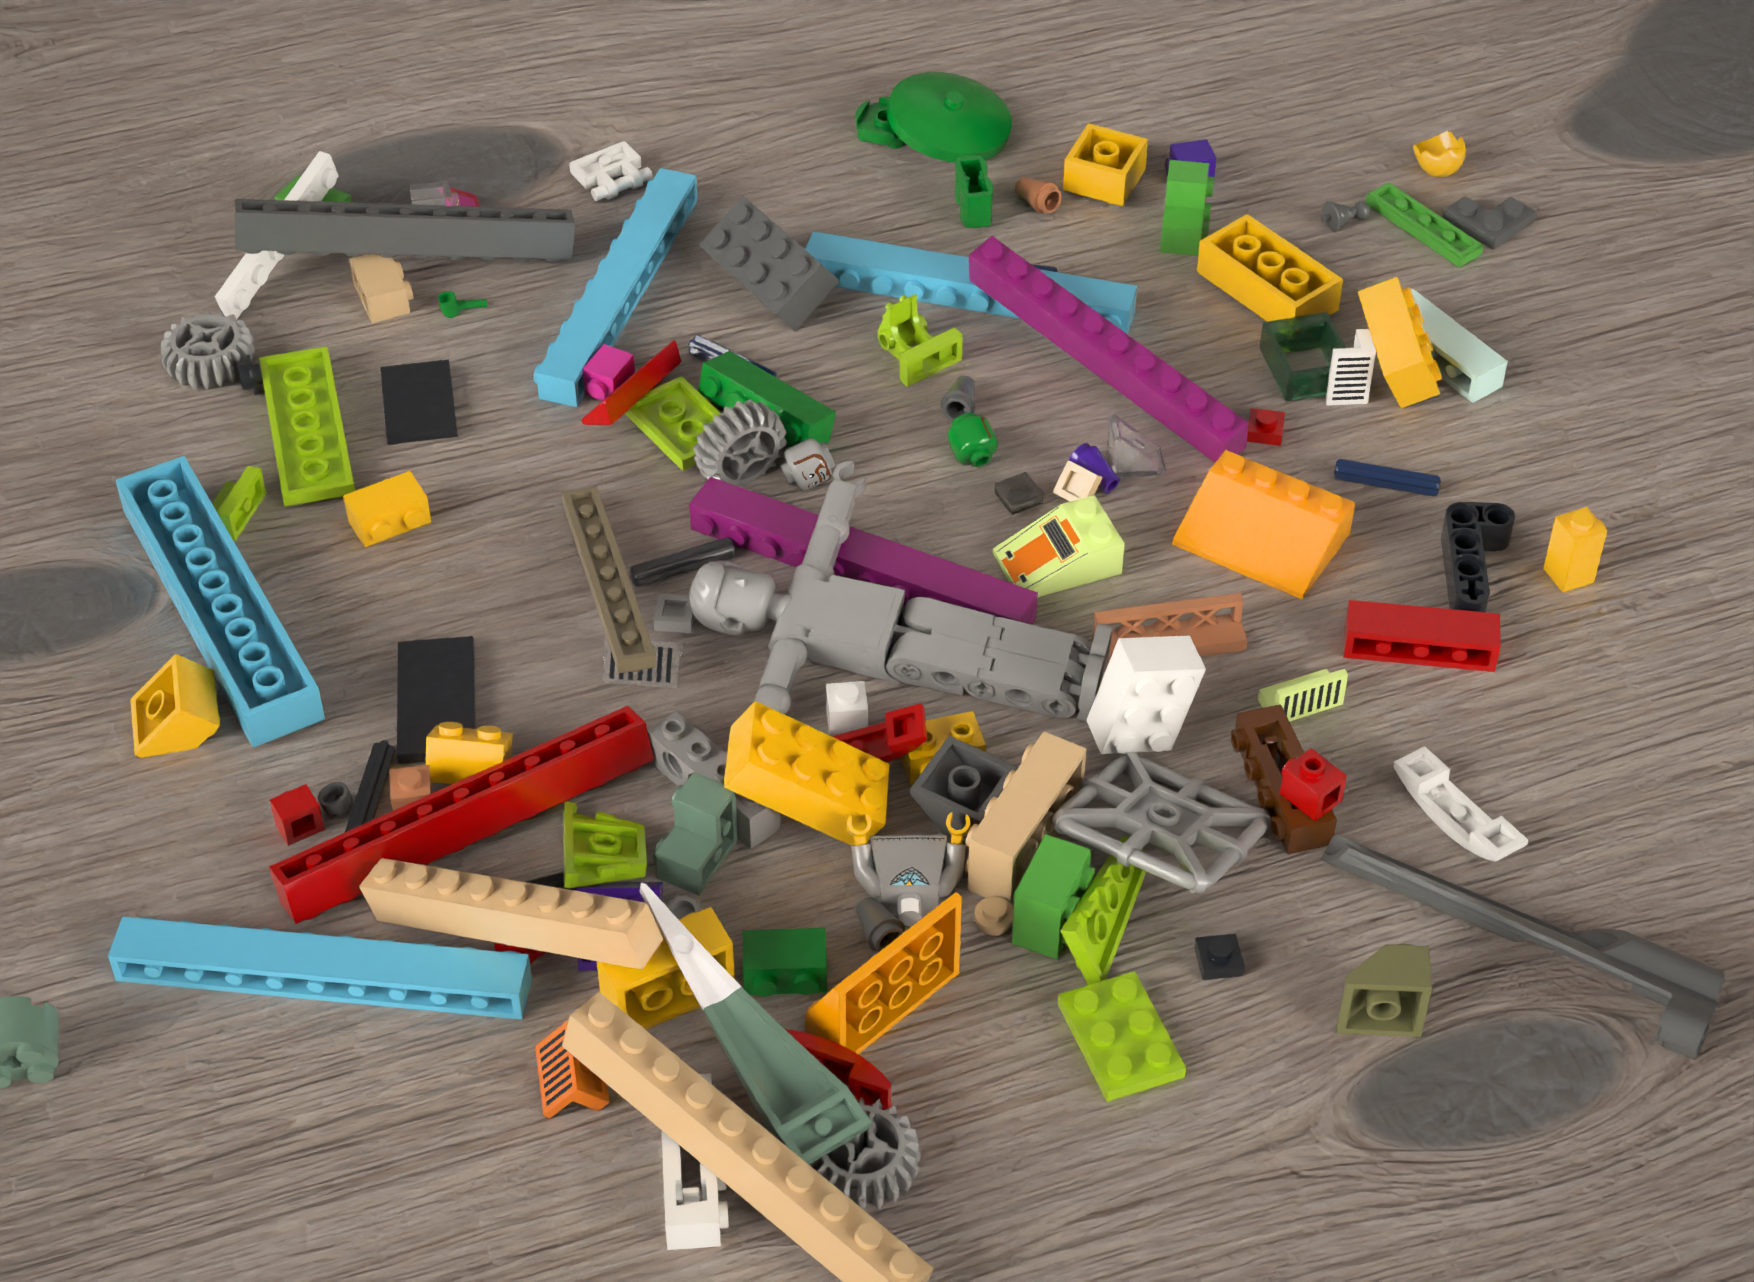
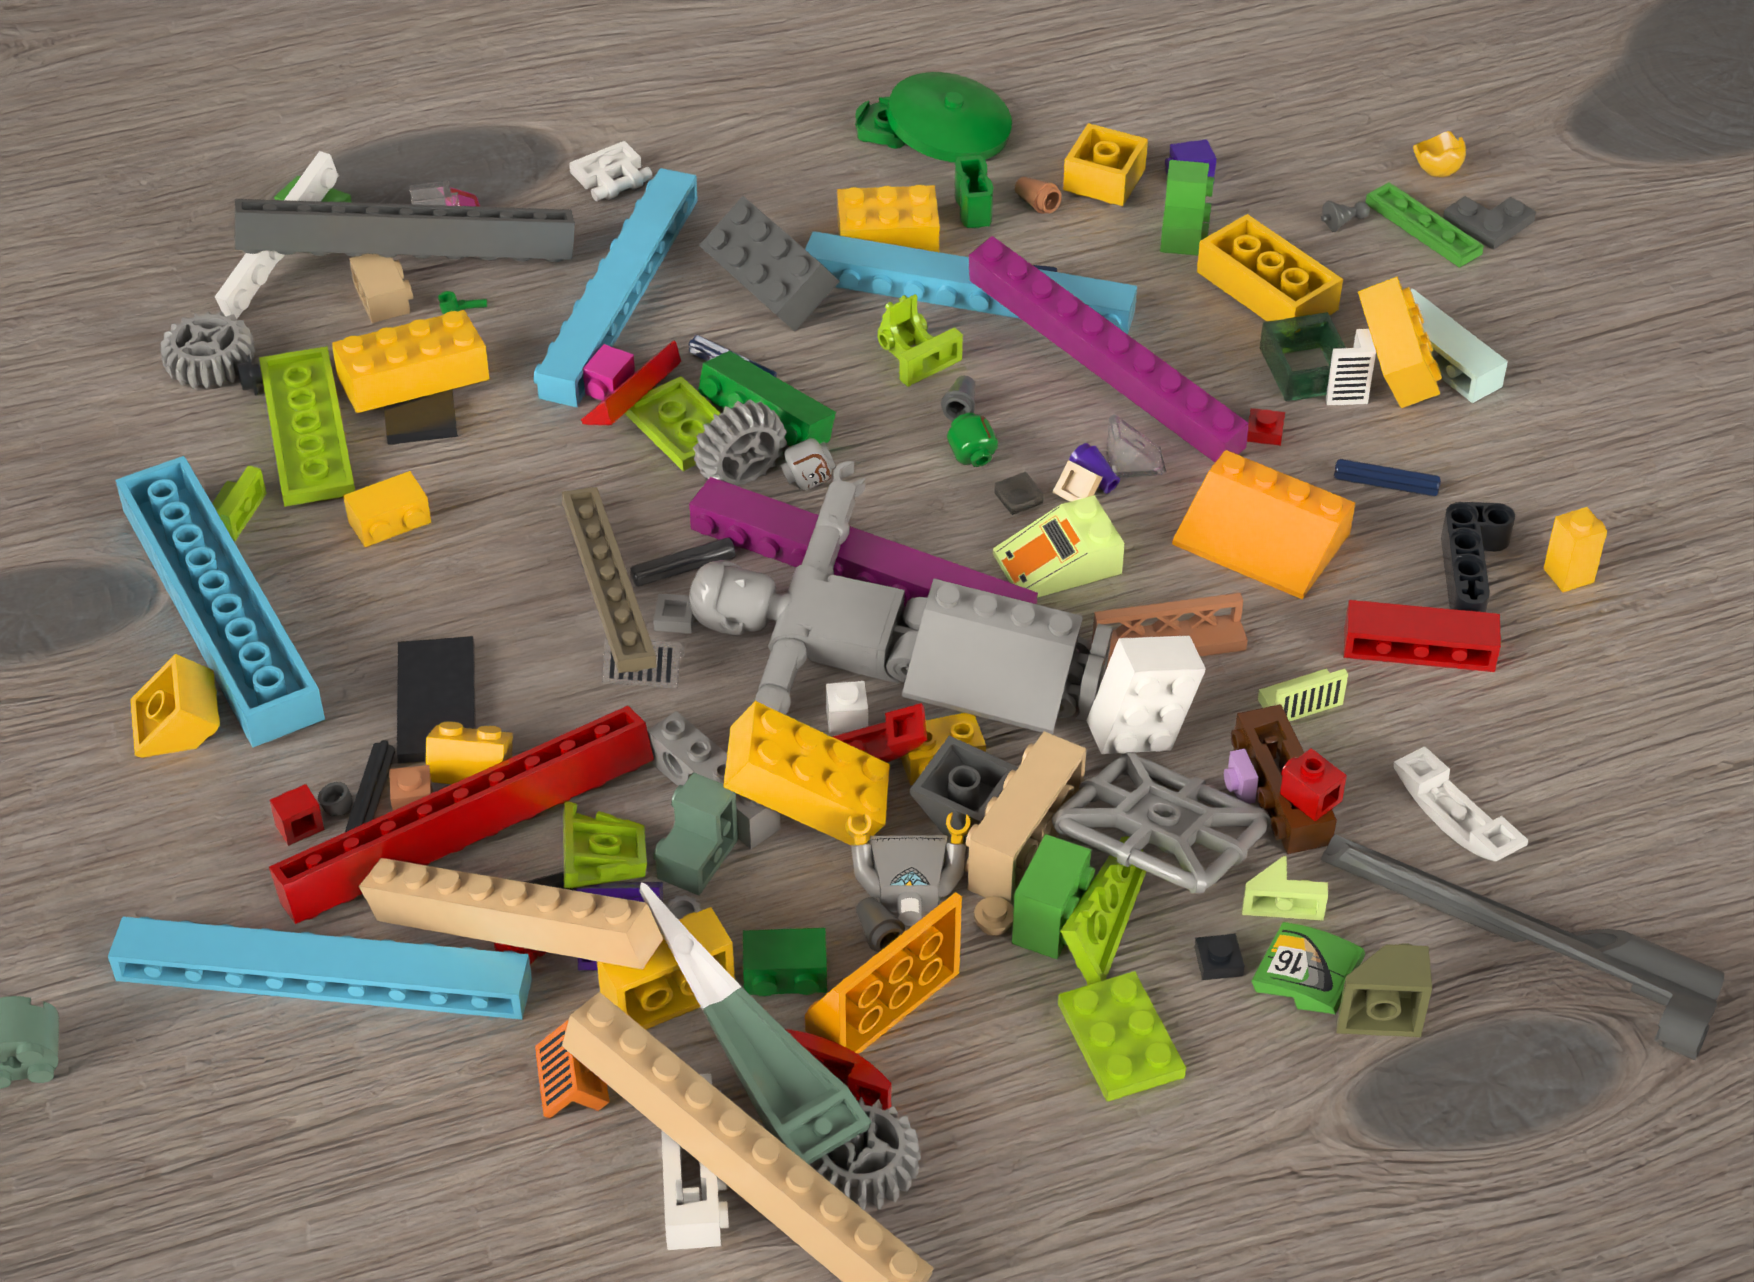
(410, 361): none -> yellow brick
(890, 215): none -> yellow brick
(992, 656): none -> light grey slope
(1241, 776): none -> lavender plate
(1275, 896): none -> yellowish green slope
(1307, 967): none -> bright green slope

